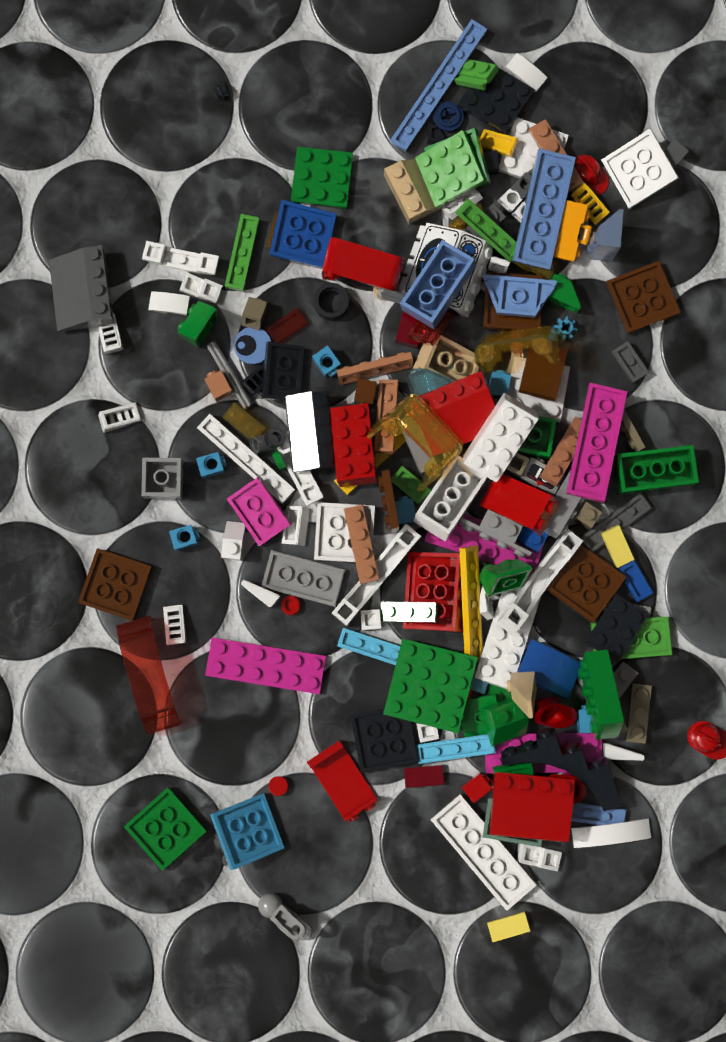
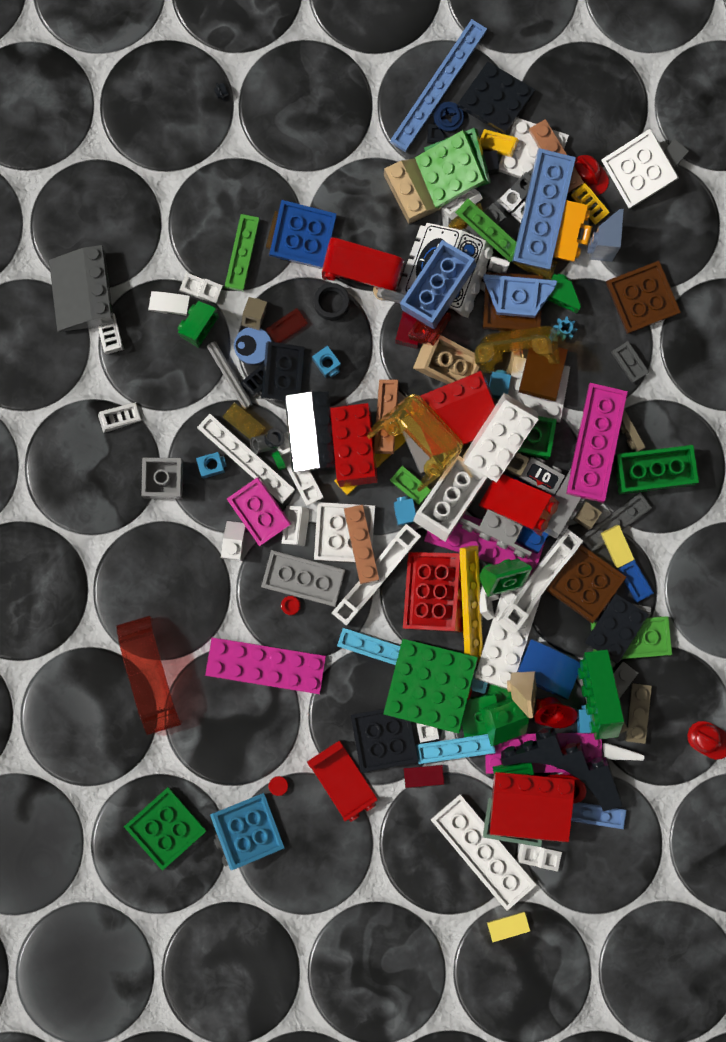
(115, 584): reddish brown plate -> none
(172, 641): white slope -> none
(176, 537): dark azure brick -> none
(180, 259): white slope -> none
(218, 385): nougat brick -> none
(267, 597): white slope -> none
(286, 920): light grey piece -> none
(321, 177): green plate -> none
(365, 392): reddish brown brick -> none
(370, 619): white plate -> none
(375, 368): nougat plate -> none
(388, 502): reddish brown plate -> none
(409, 612): plate -> none
(425, 380): clear light blue slope -> none
(476, 74): bright green plate -> none
(477, 787): red brick -> none
(525, 71): white slope -> none
(562, 455): nougat plate -> none
(611, 833): white slope -> none

